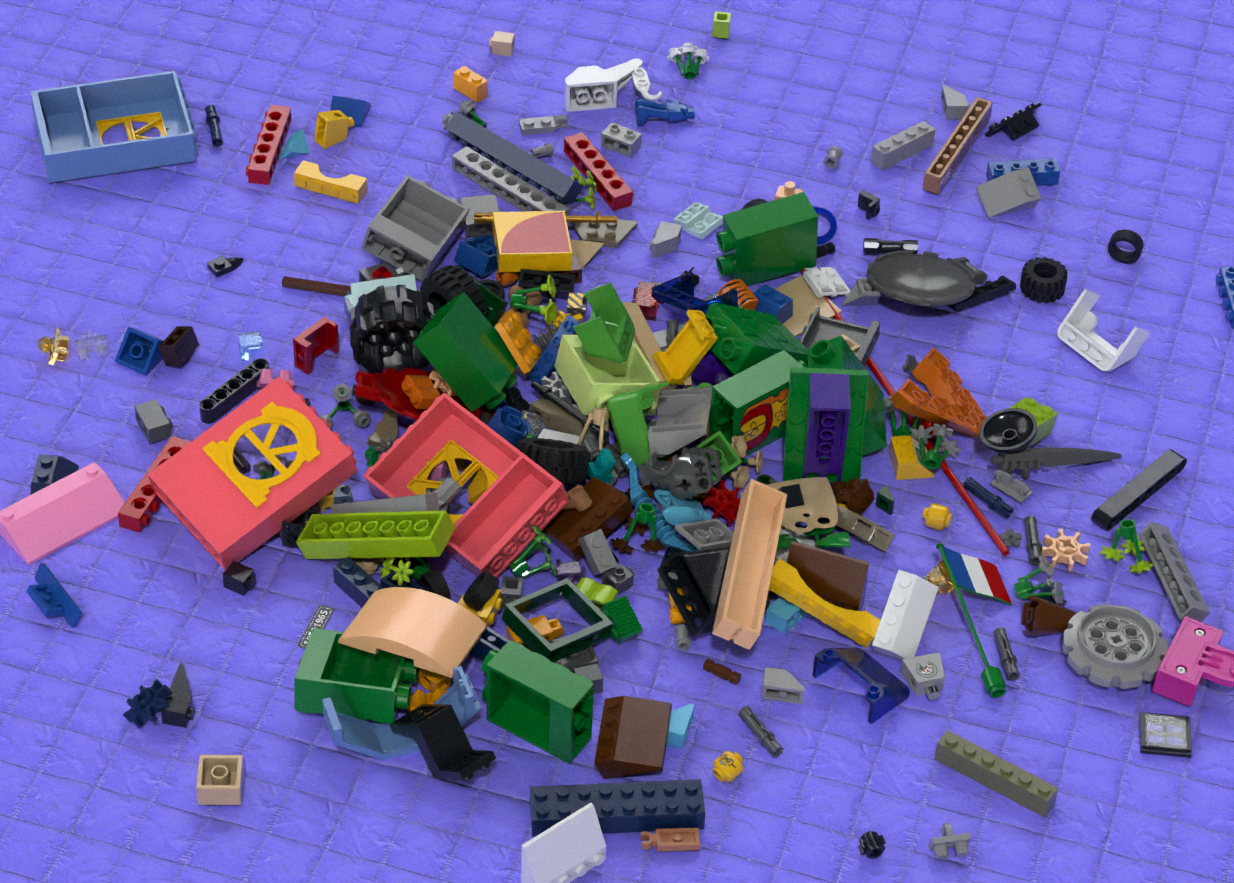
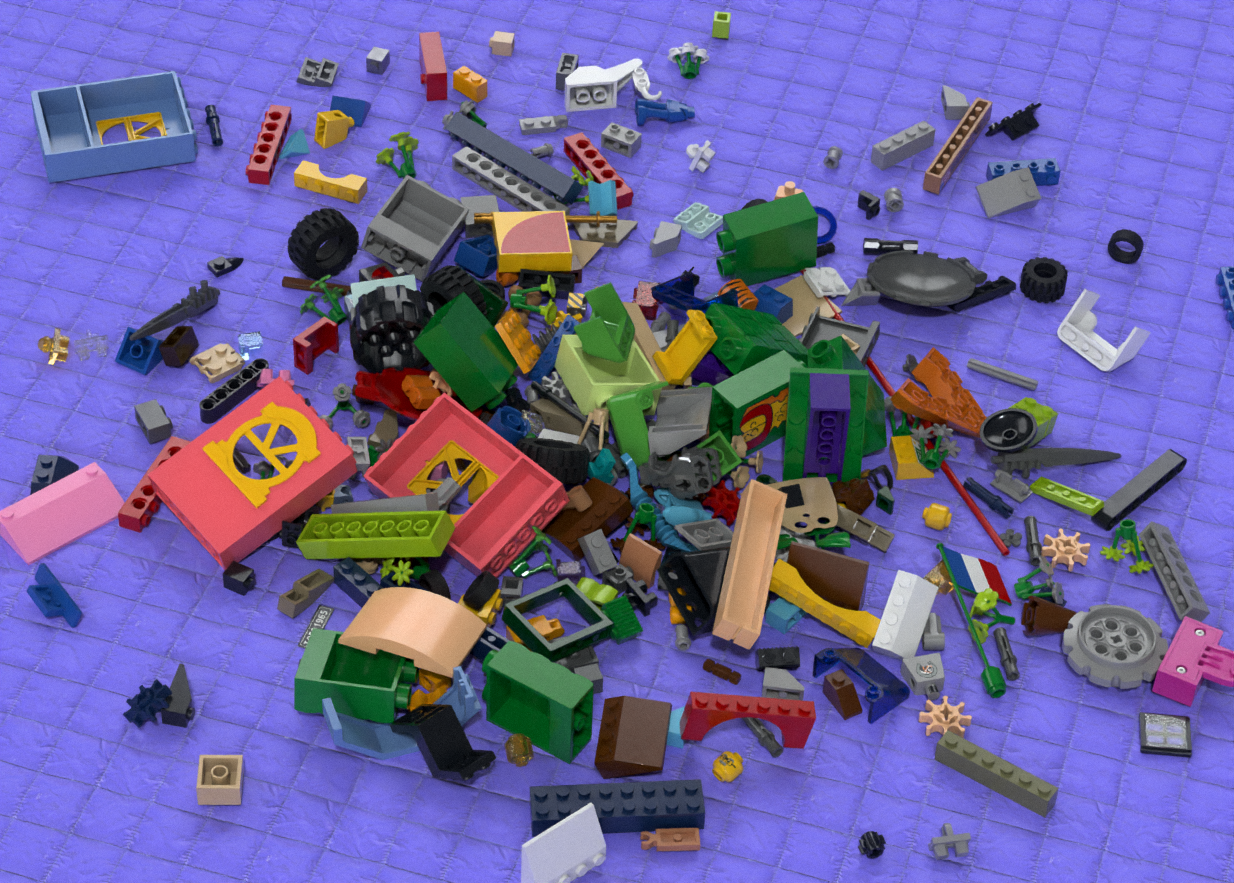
(190, 307): none -> dark grey piece
(219, 361): none -> tan plate
(304, 593): none -> dark tan slope
(312, 232): none -> black tyre
(317, 73): none -> dark grey slope
(335, 314): none -> plant
(361, 453): none -> light grey hinge
(377, 60): none -> brick
(407, 145): none -> plant
(432, 66): none -> brick
(519, 750): none -> clear yellow head
(532, 394): none -> light grey pin
(567, 65): none -> dark grey brick
(602, 198): none -> medium azure panel
(637, 598): none -> black hips
(641, 558): none -> nougat slope
(660, 323): none -> light grey pin
(700, 156): none -> white hips
(709, 709): none -> red arch
(777, 657): none -> black brick
(842, 694): none -> reddish brown slope
(868, 472): none -> black piece
(893, 199): none -> light grey wheel
(933, 637): none -> light grey piece
(945, 718): none -> light nougat gear
(982, 603): none -> lime plant
(1002, 374): none -> light grey axle
(1067, 496): none -> lime tile

